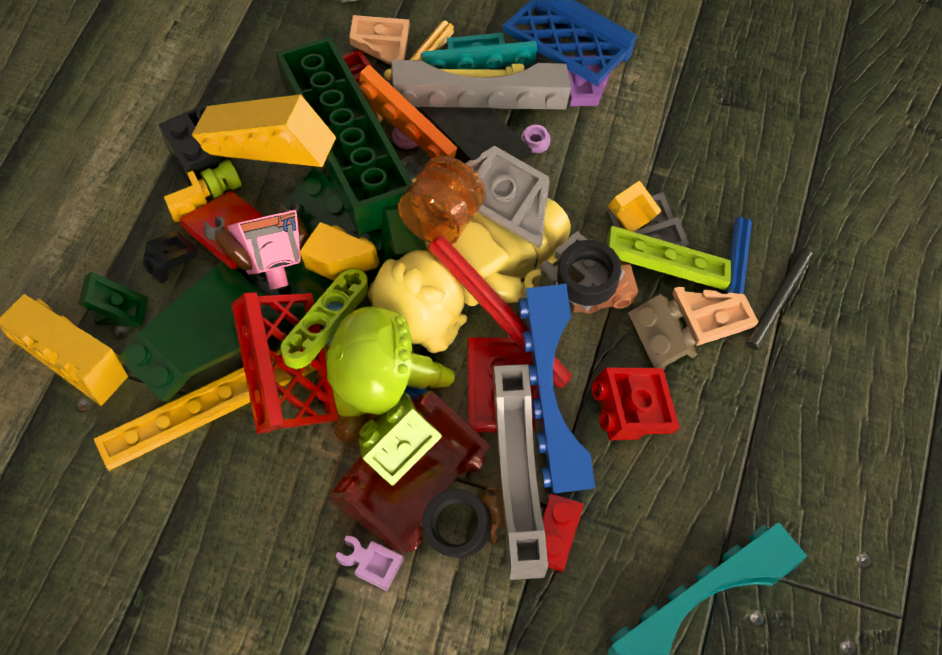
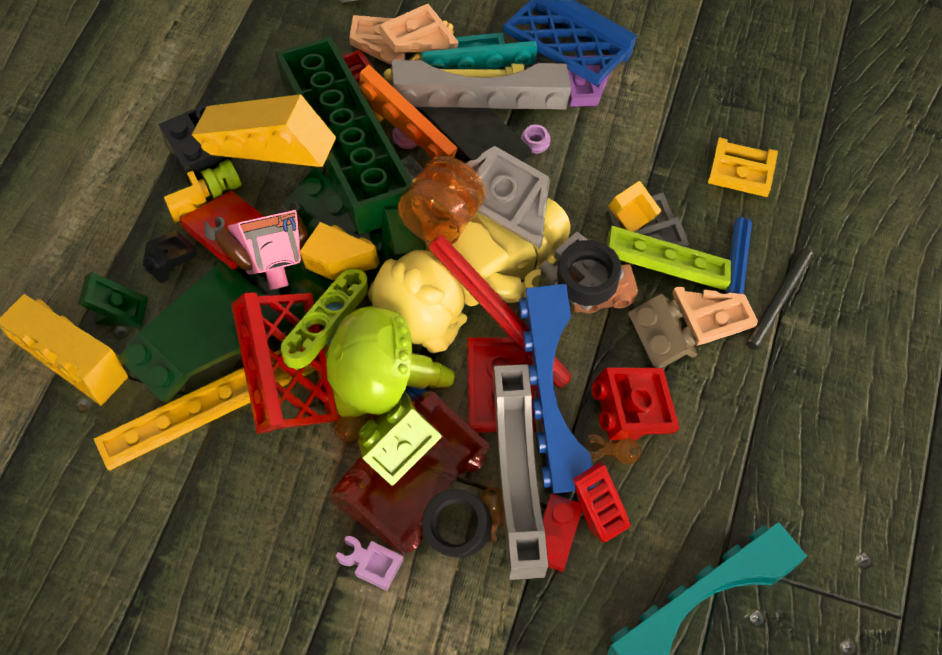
(418, 32): none -> light nougat wing
(611, 520): none -> red slope
(620, 450): none -> clear orange arm
(743, 173): none -> yellow plate

